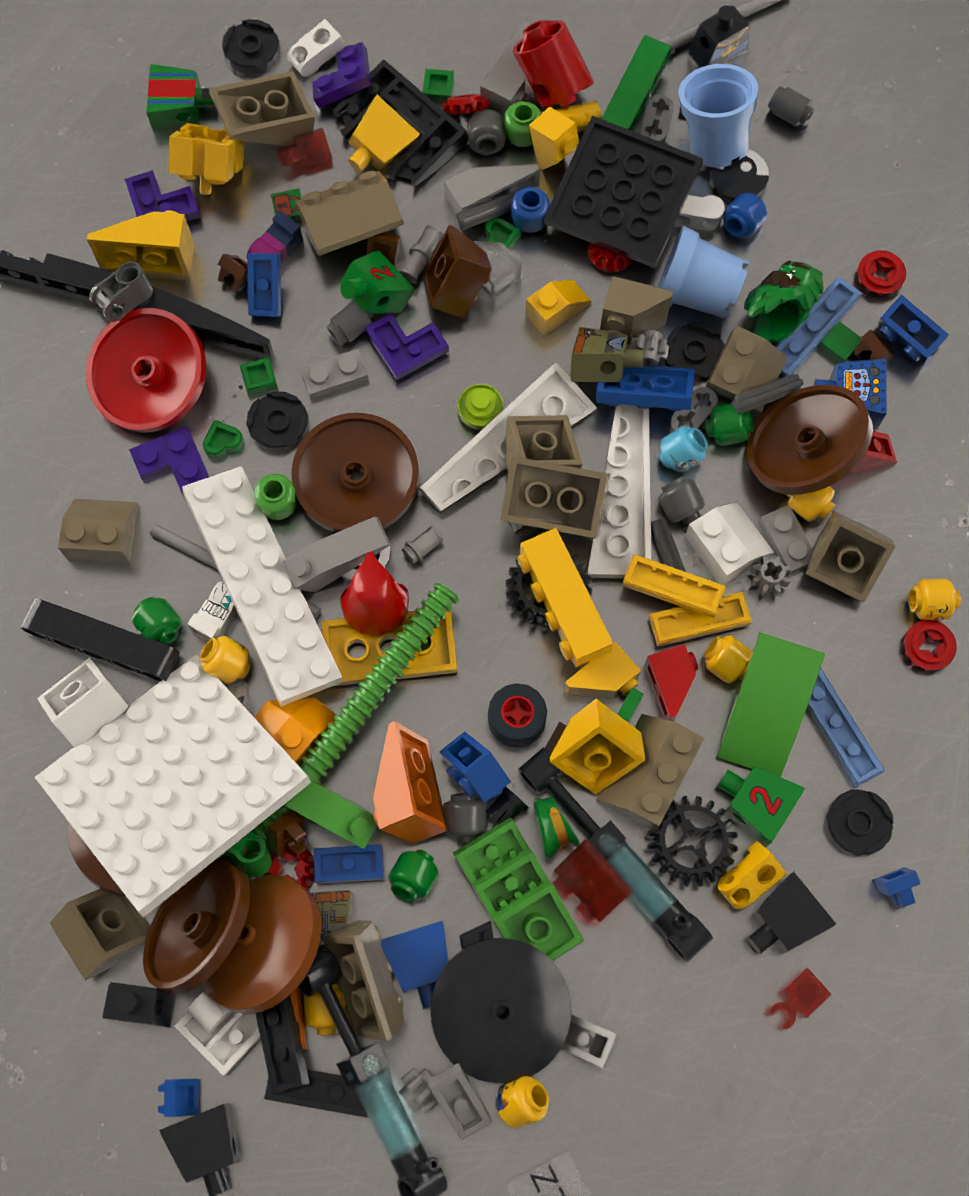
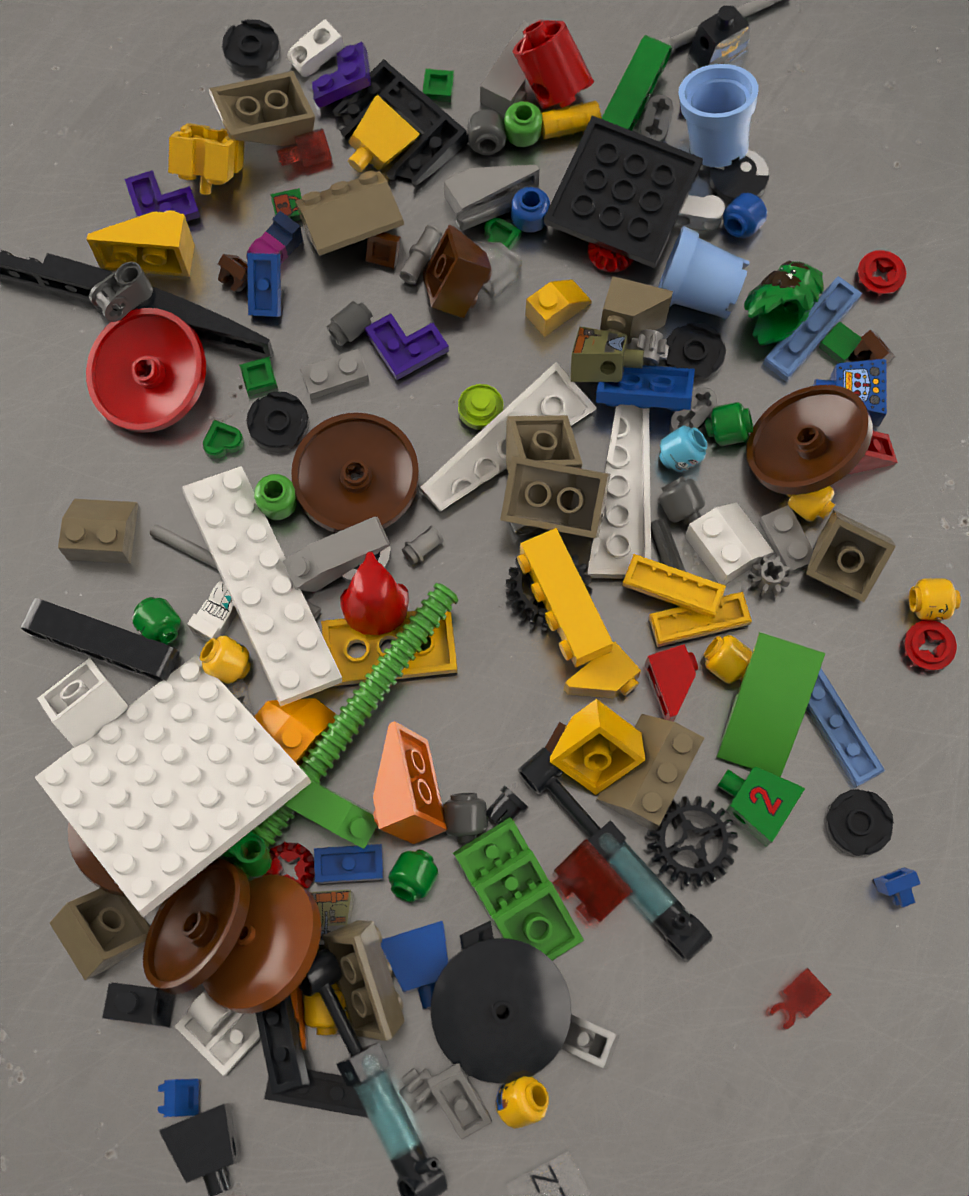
(168, 452): dark purple plate -> none
(174, 97): green torso -> none
(287, 834): reddish brown tile -> none
(376, 285): green torso -> none
(465, 104): red gear -> none
(474, 768): blue brick -> none
(517, 702): black wheel -> none
(553, 137): yellow slope -> none
(553, 827): green piece -> none
(630, 704): green tile -> none
(745, 365): dark tan slope -> none
(751, 877): yellow leg -> none
(766, 393): dark grey axle -> none
(789, 917): black torso -> none
(791, 106): dark grey brick -> none
(912, 329): blue brick -> none

